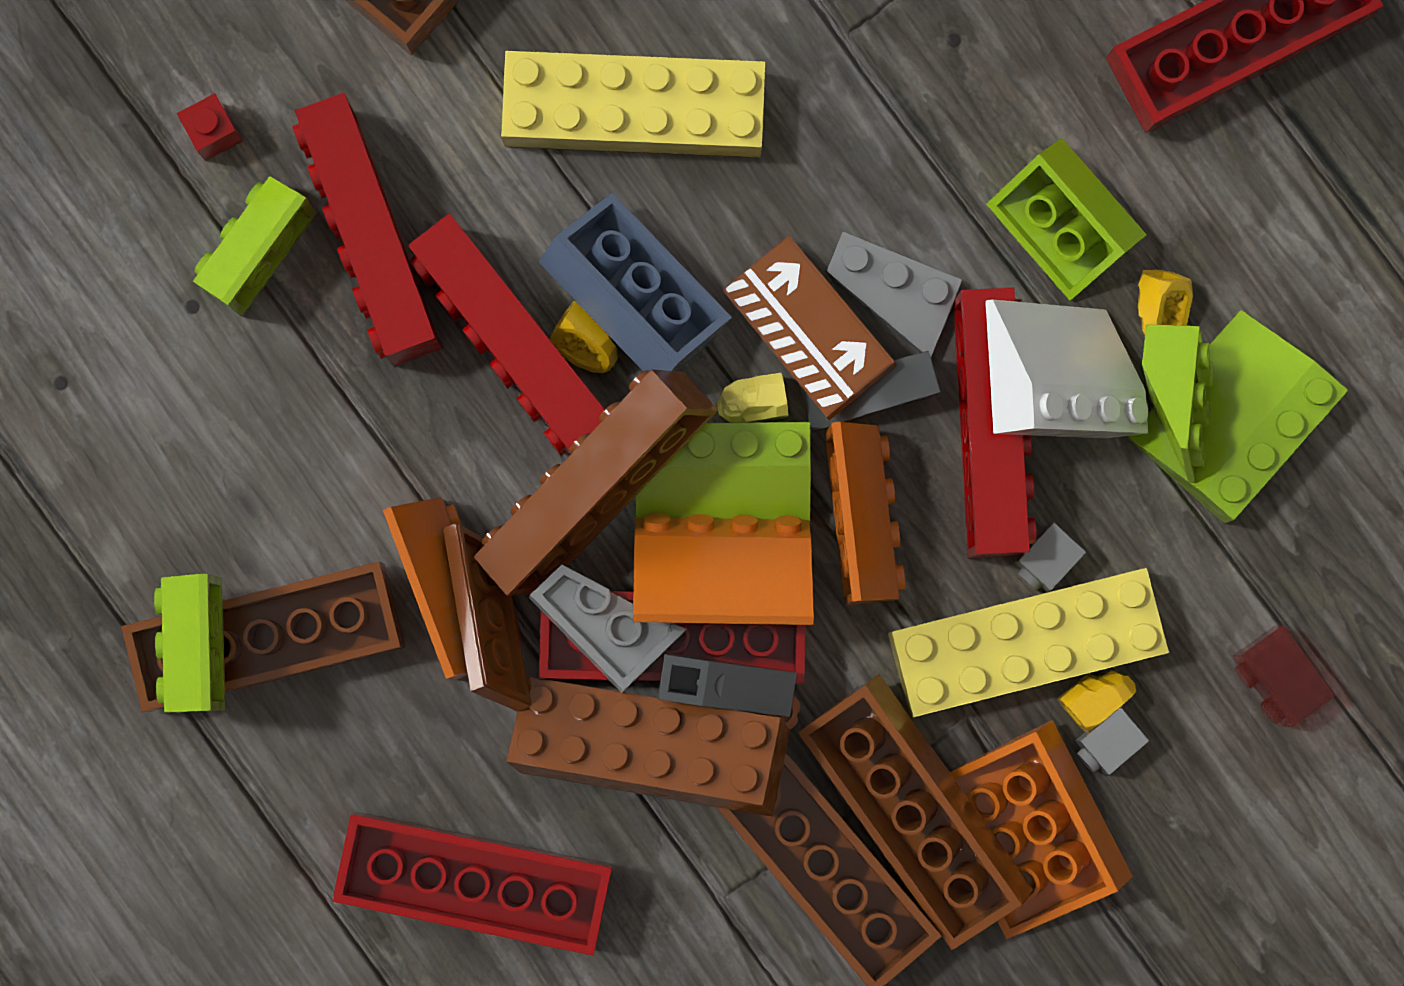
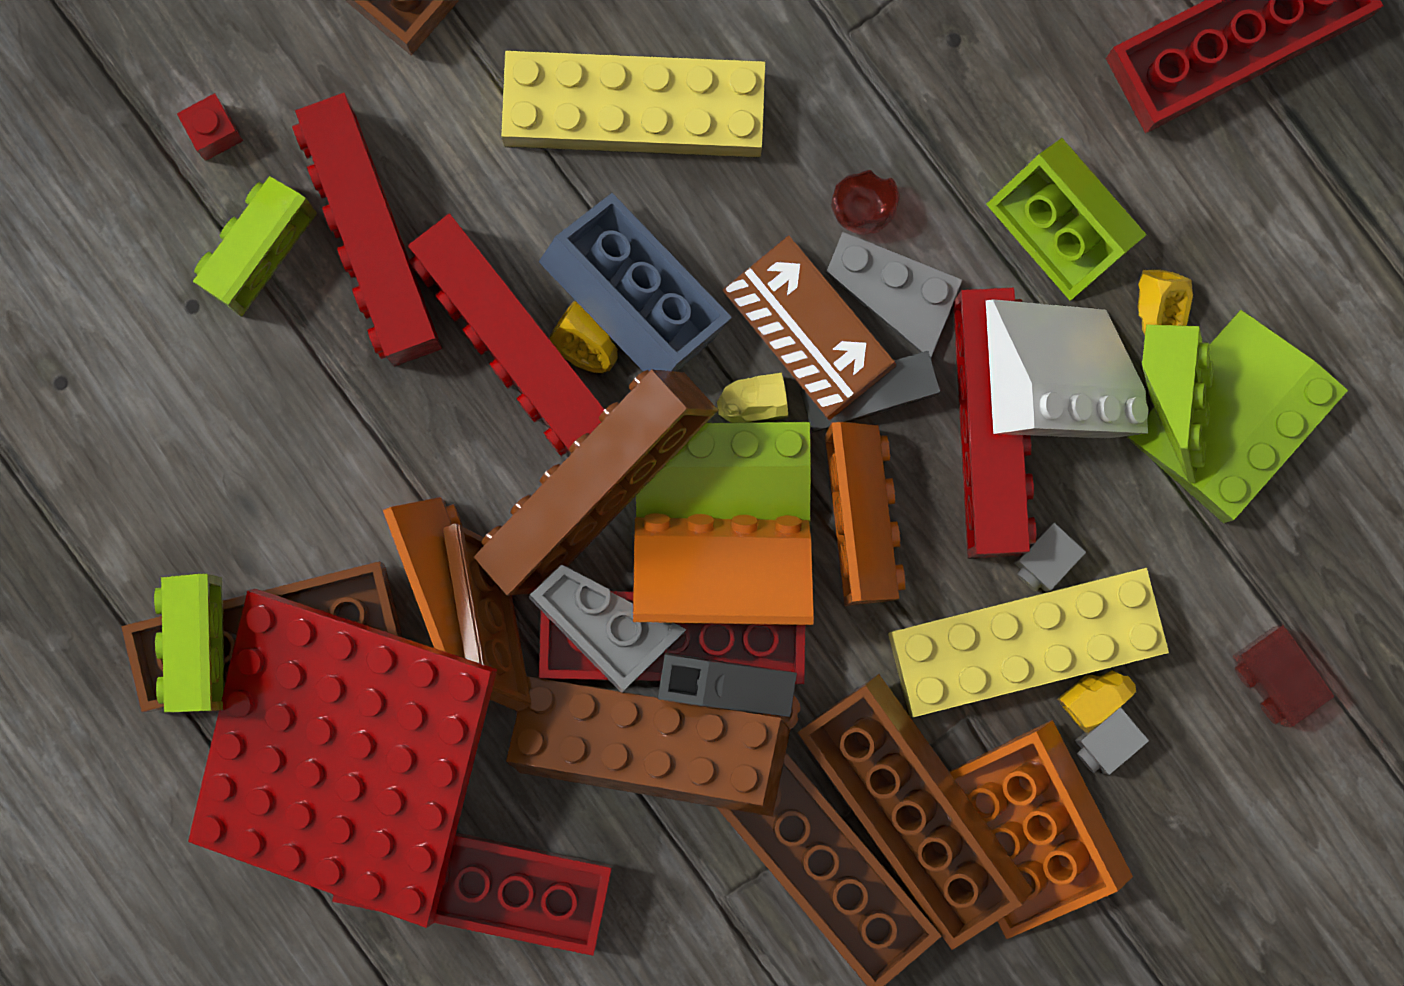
(341, 756): none -> red plate
(865, 202): none -> clear red hair

